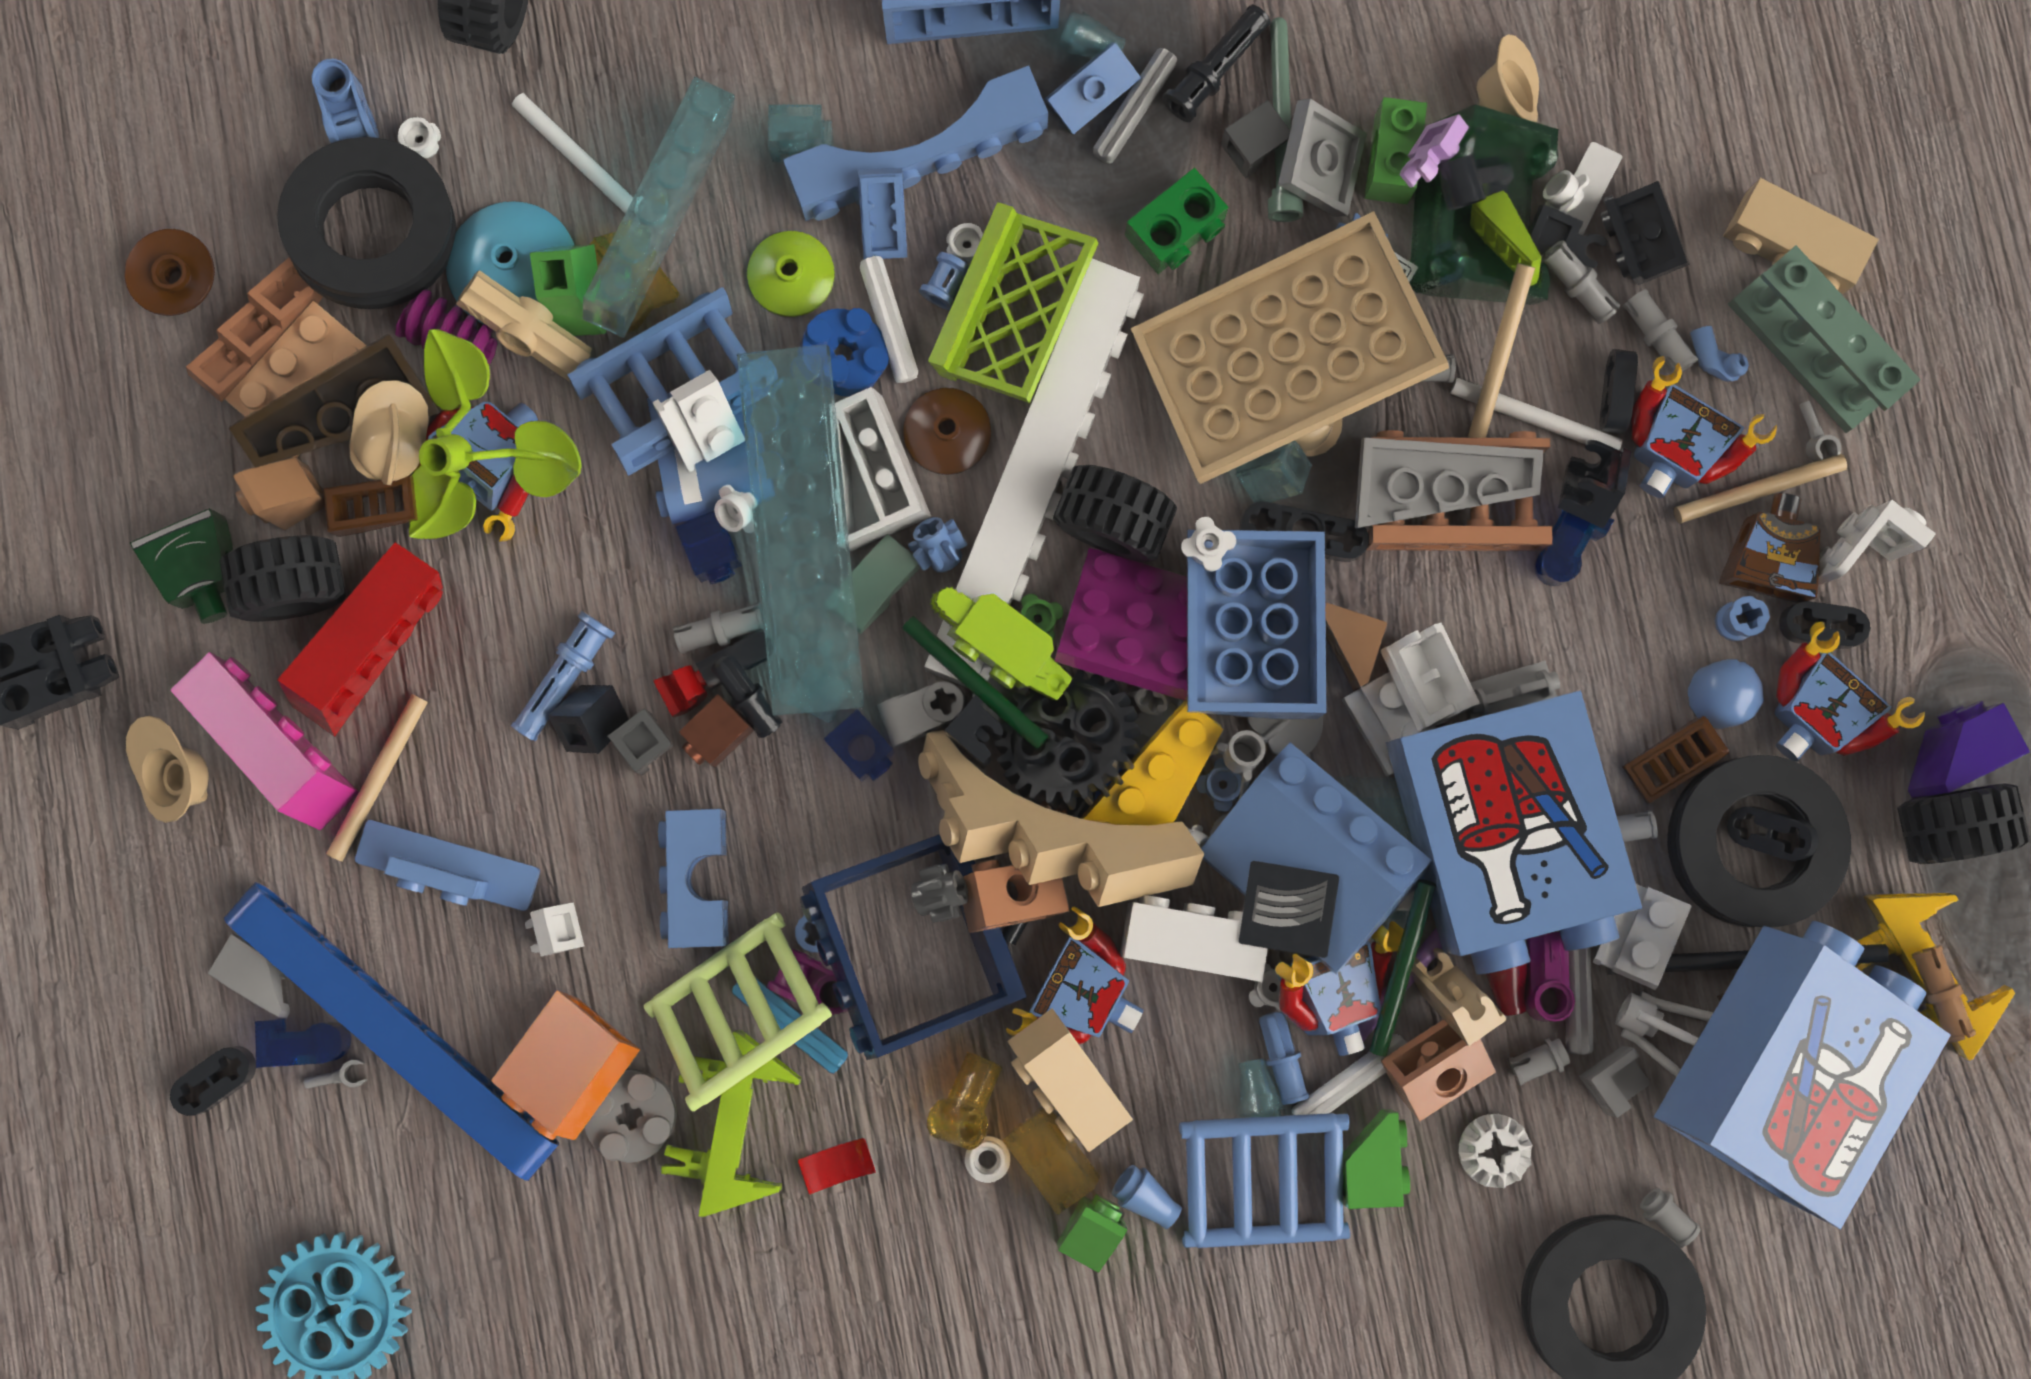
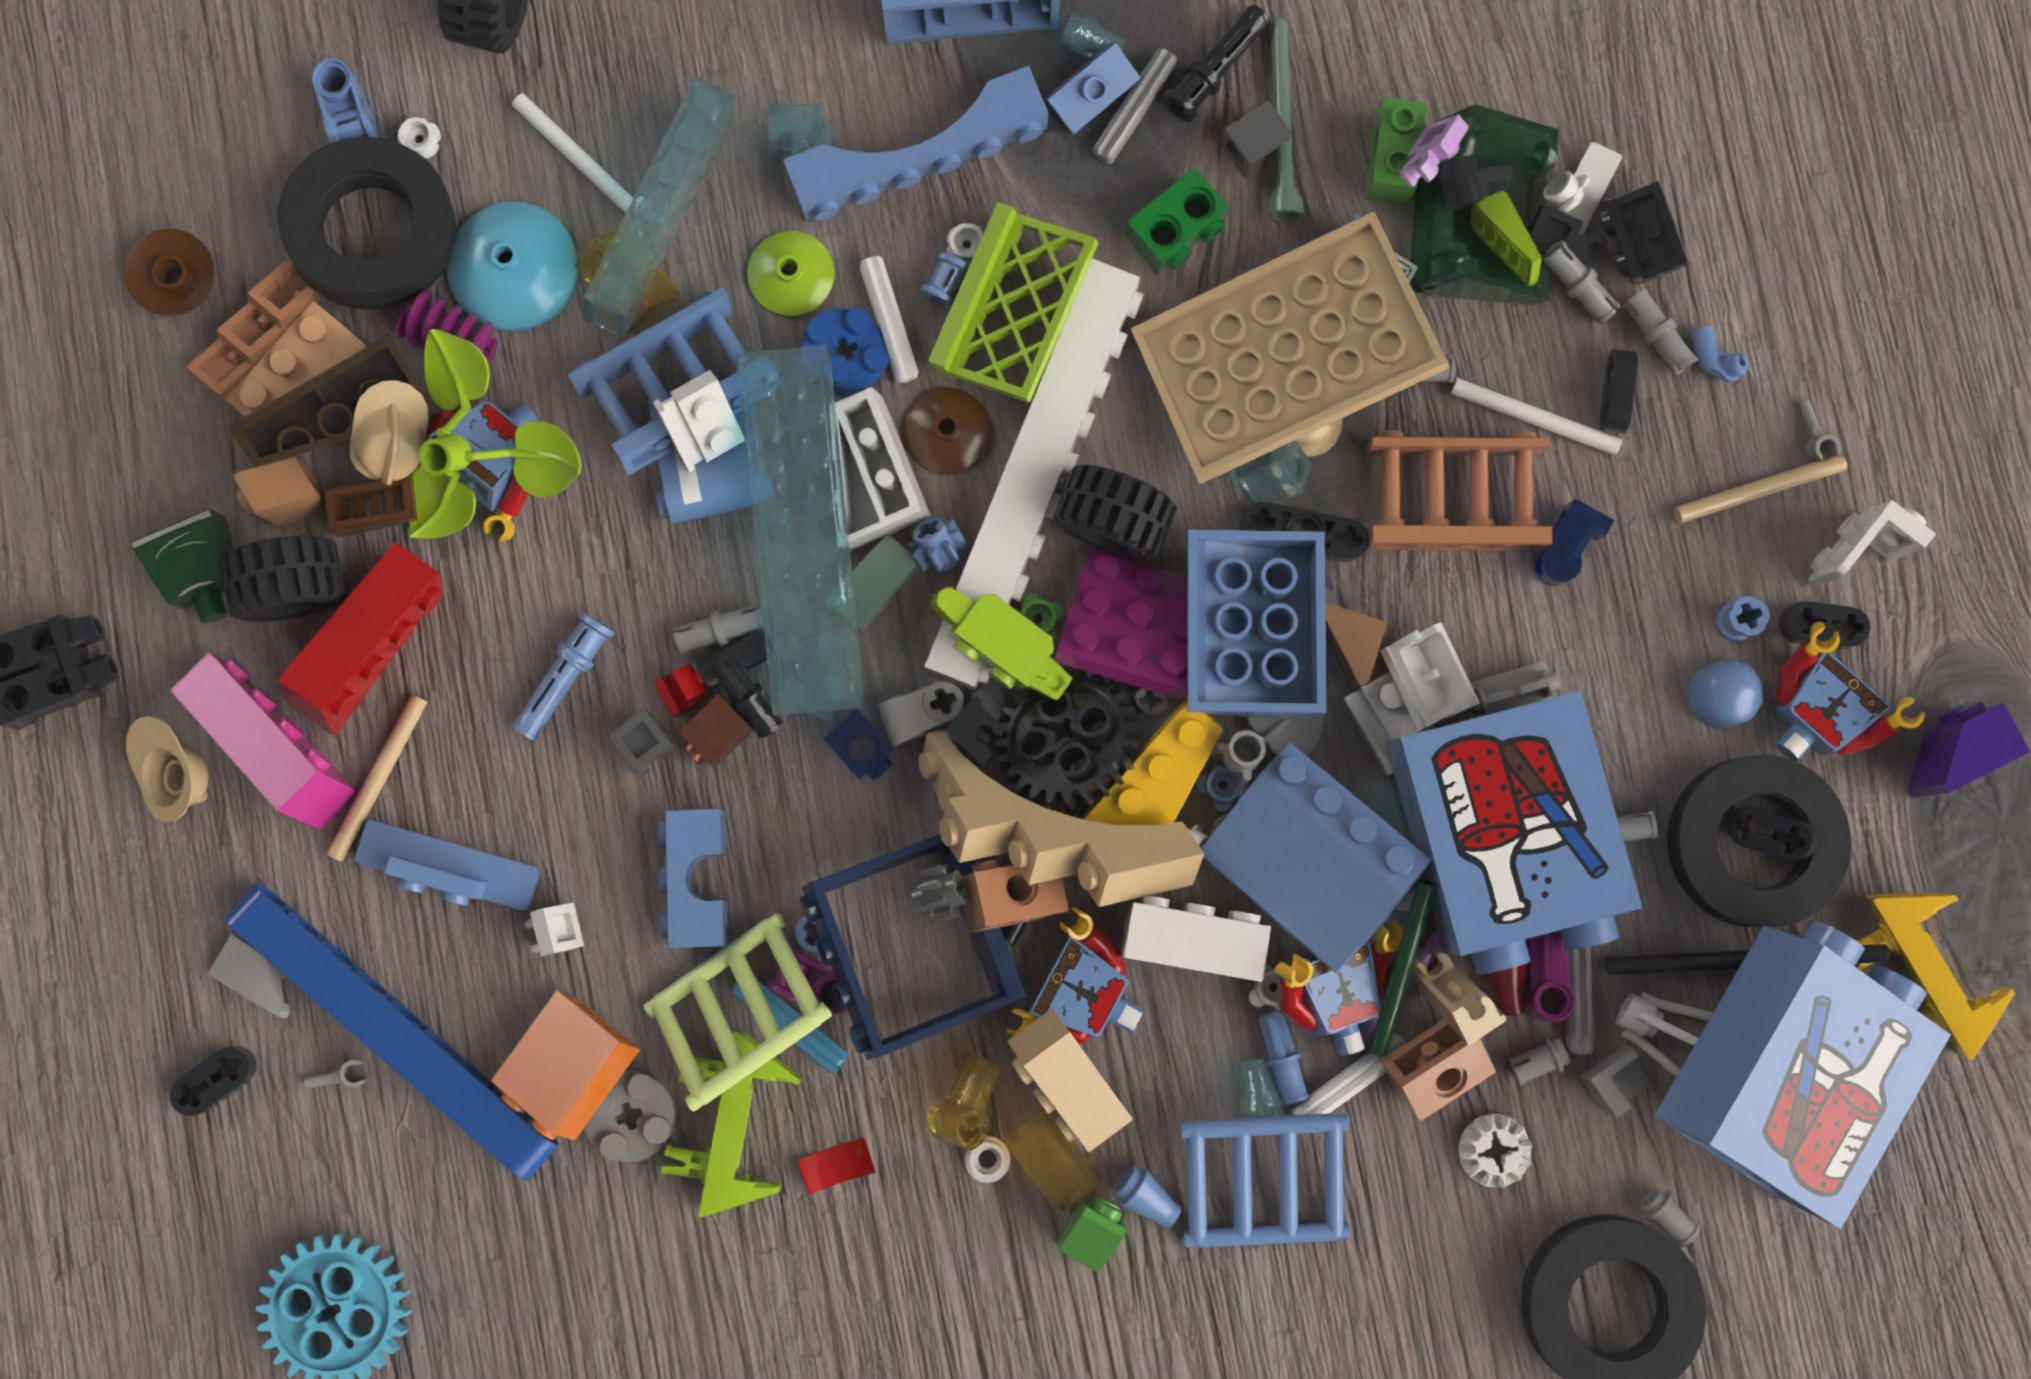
(315, 1045): clear blue leg -> none
(523, 325): tan piece -> none
(561, 282): bright green slope -> none
(588, 718): black panel -> none
(709, 548): clear blue brick -> none
(735, 510): white plate -> none
(882, 212): medium blue plate -> none
(975, 682): dark green bar -> none
(1208, 557): white plate -> none
(1289, 909): black sticker -> none
(1322, 158): light grey plate -> none
(1373, 1164): bright green slope -> none
(1431, 478): light grey wing -> none
(1501, 351): tan bar -> none
(1511, 82): tan piece -> none
(1597, 488): black hinge -> none
(1645, 938): white plate -> none
(1685, 437): torso -> none
(1706, 736): reddish brown slope -> none
(1775, 221): tan brick -> none
(1776, 553): torso -> none
(1823, 340): sand green fence -> none
(1943, 993): medium nougat pin -> none
(1963, 824): black tyre -> none

